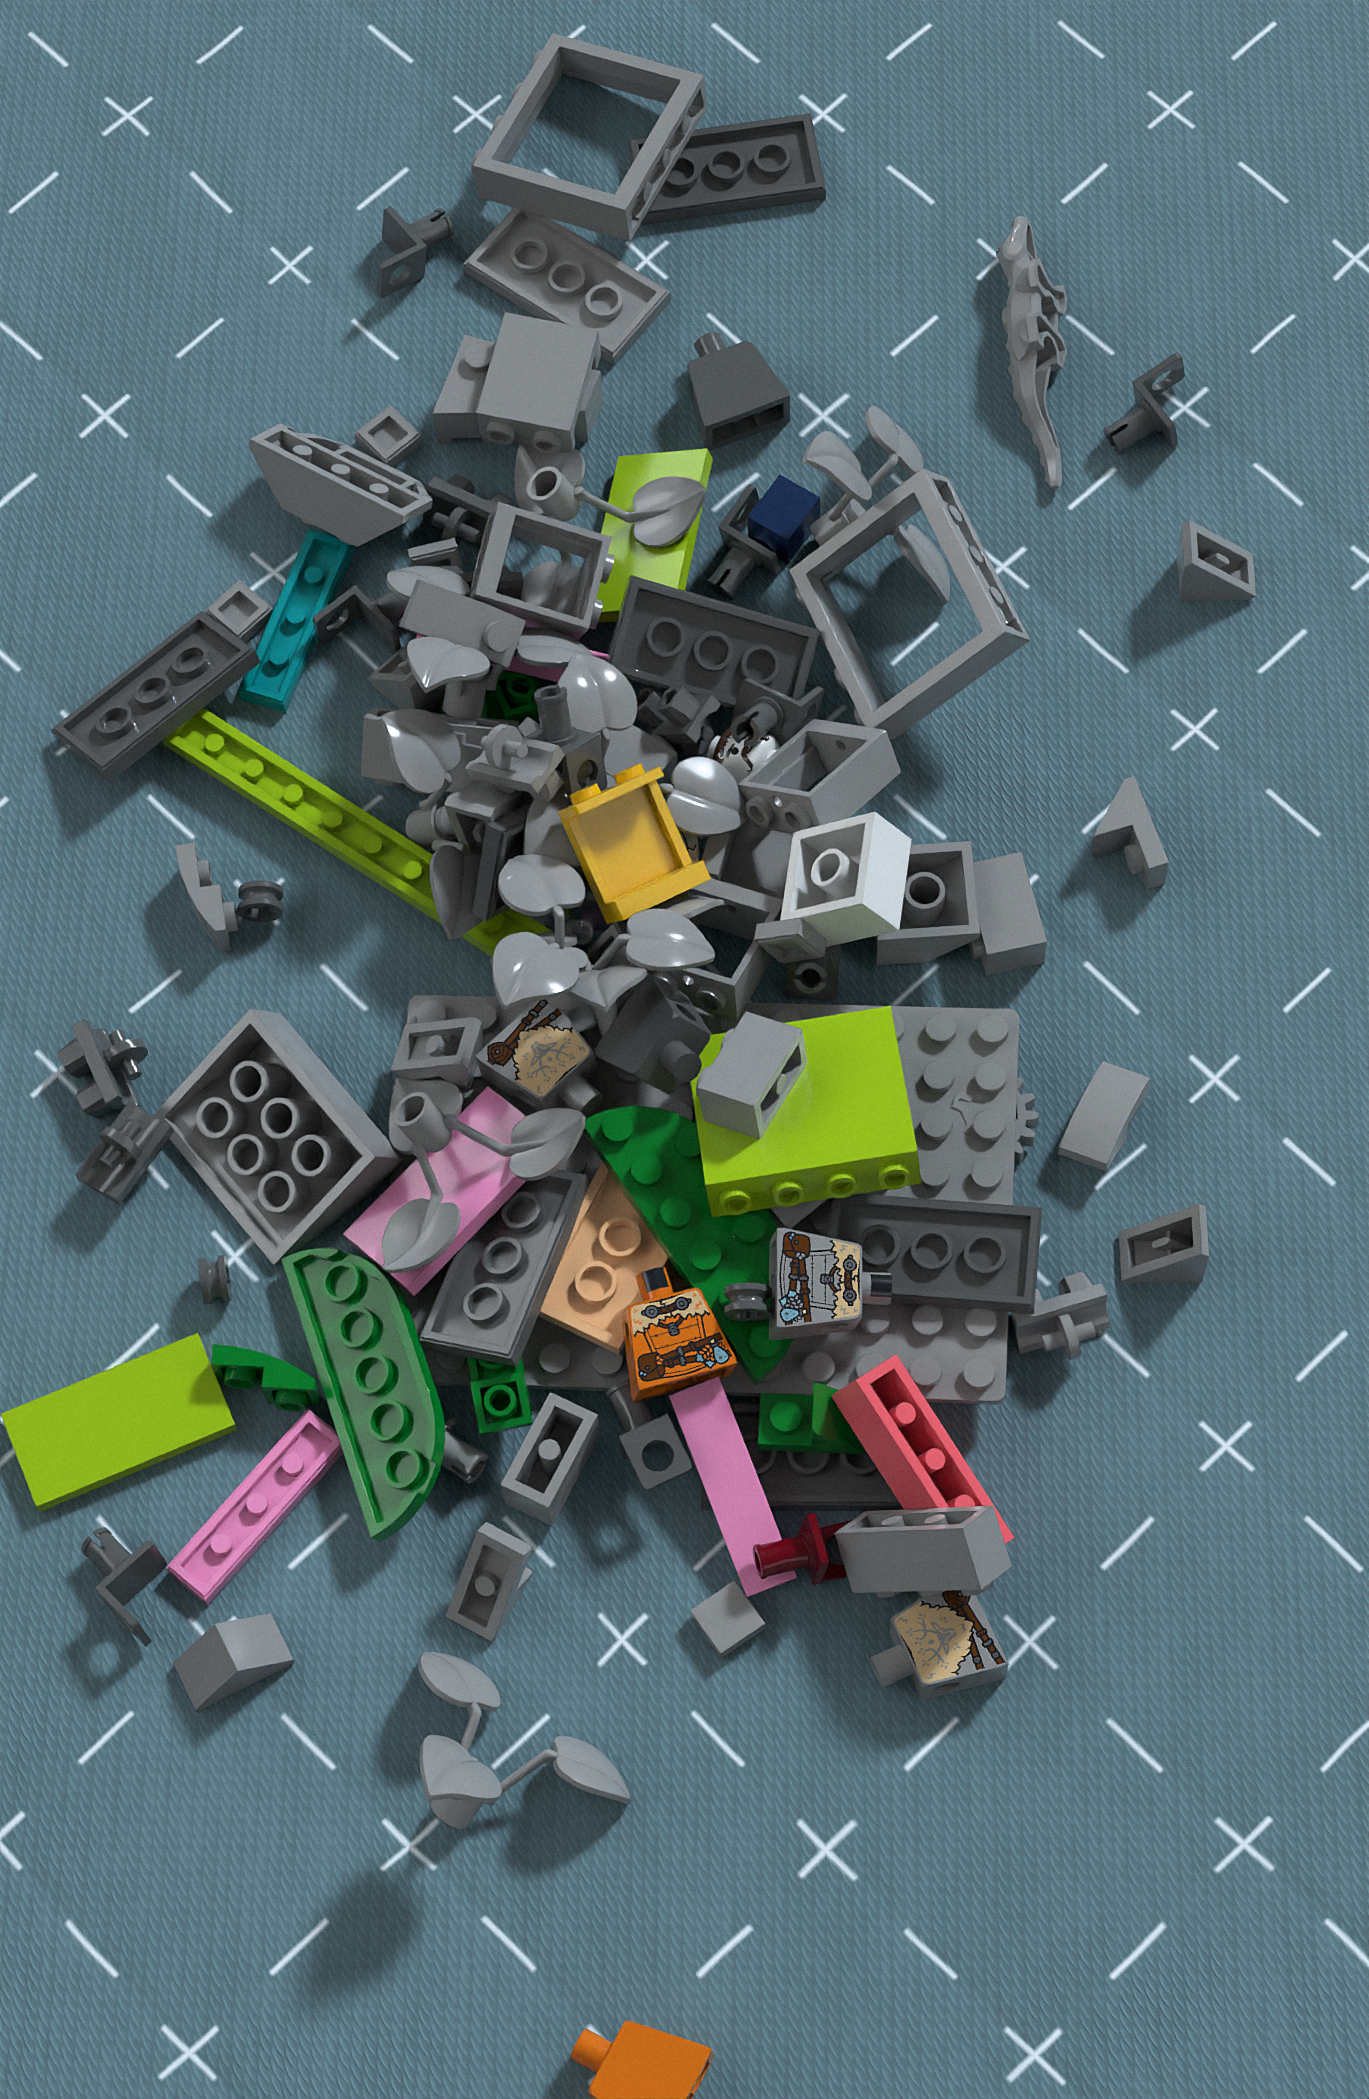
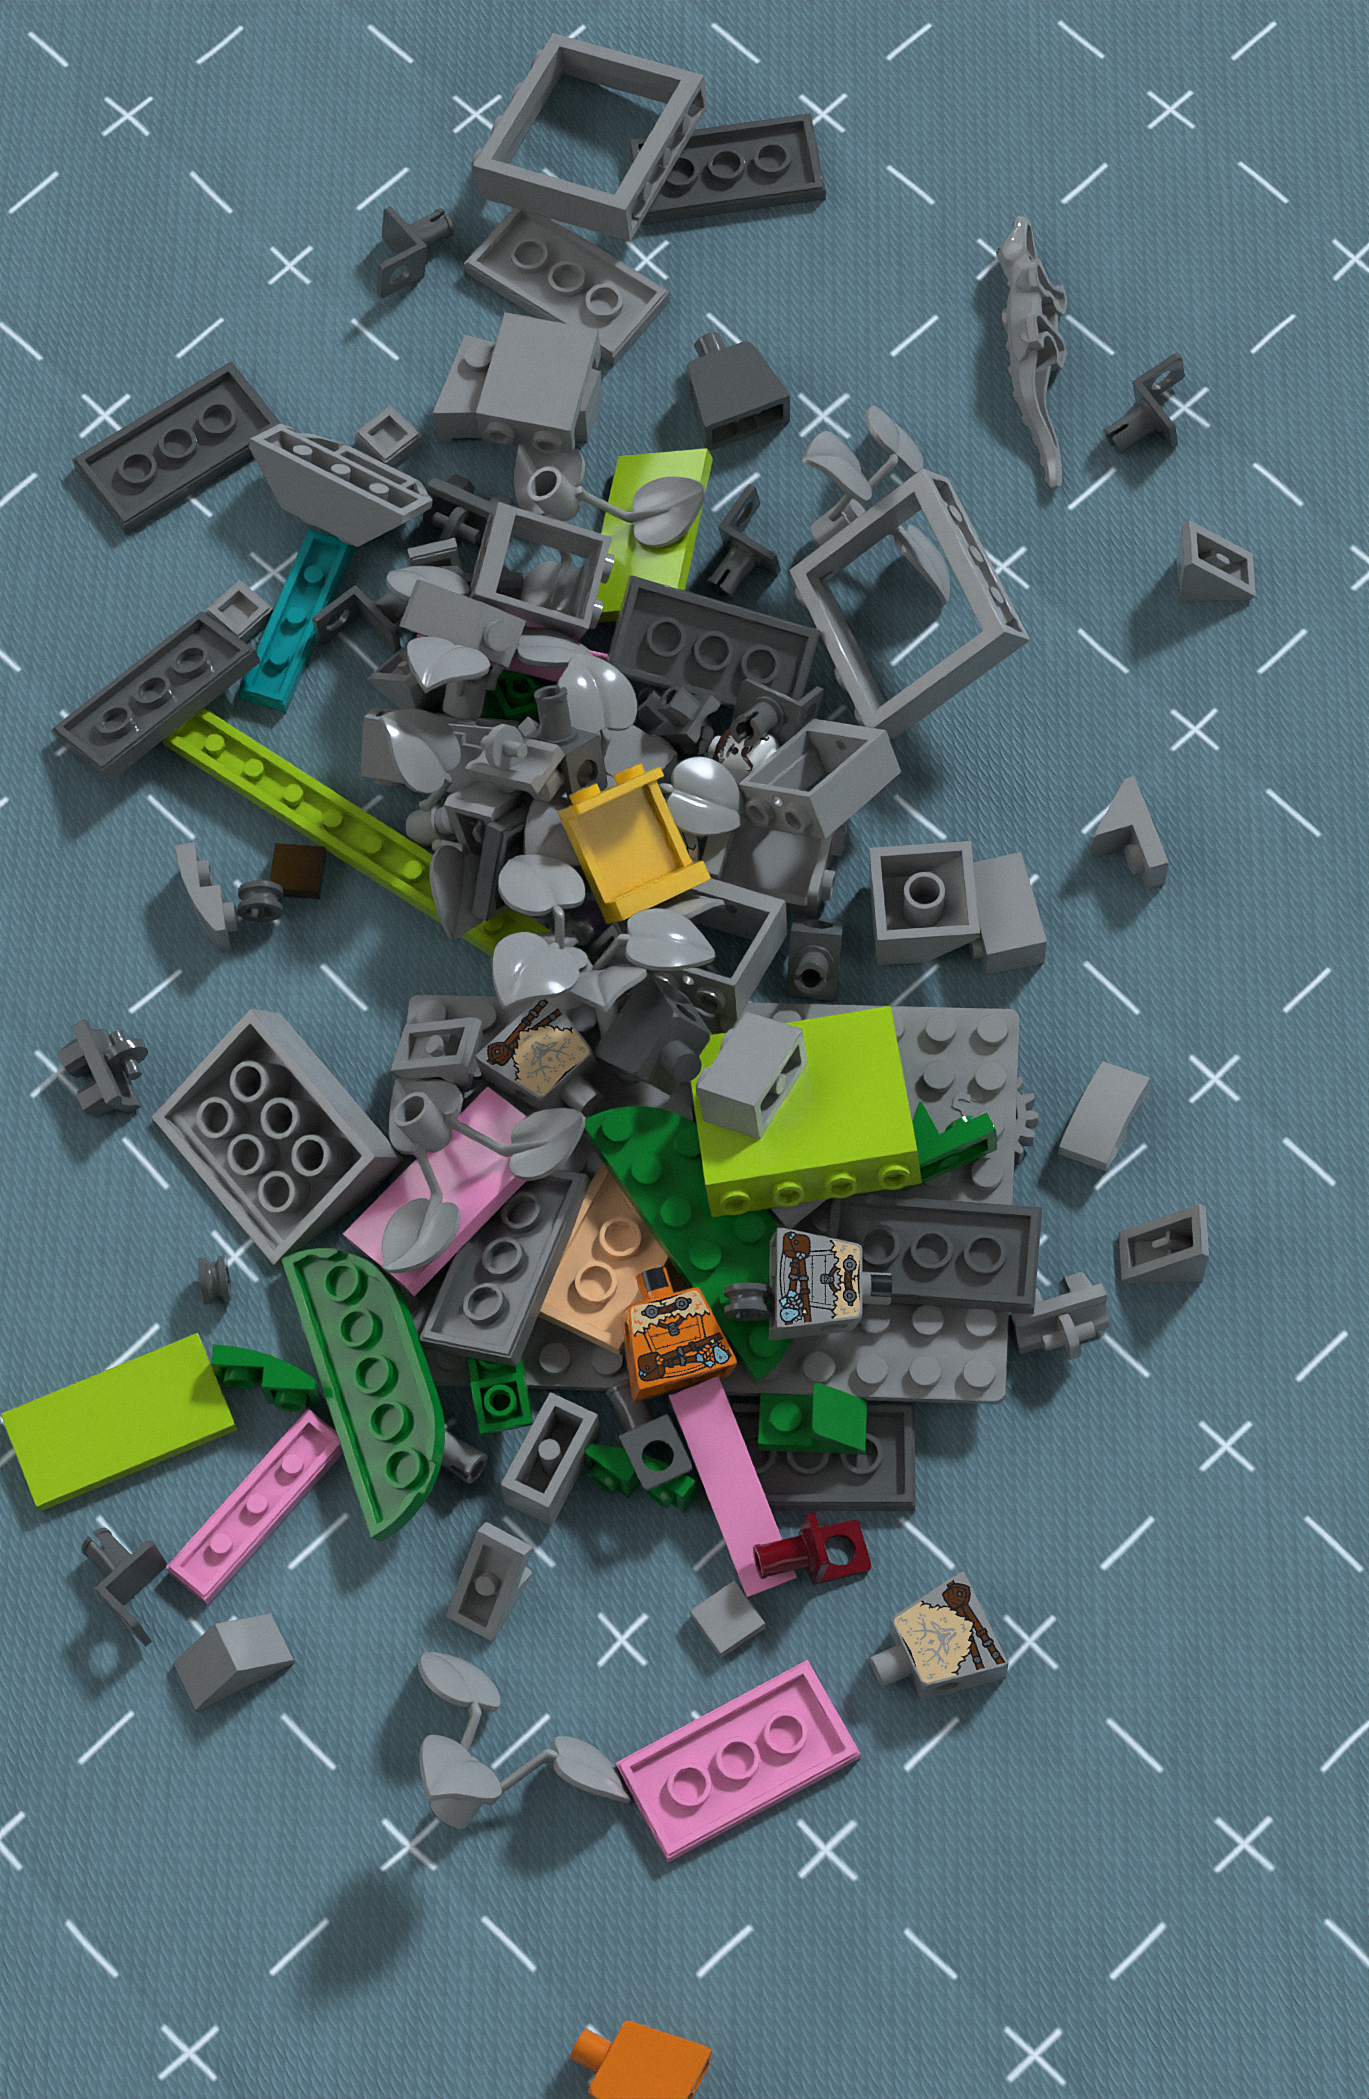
(124, 1153): dark grey hips -> none
(175, 447): none -> dark grey tile
(299, 869): none -> dark brown tile
(613, 1471): none -> green slope
(737, 1761): none -> bright pink tile
(783, 518): dark blue brick -> none
(790, 940): light grey tile -> none
(848, 878): white brick -> none
(909, 1442): coral brick -> none
(923, 1551): light grey brick -> none
(959, 1144): none -> green slope

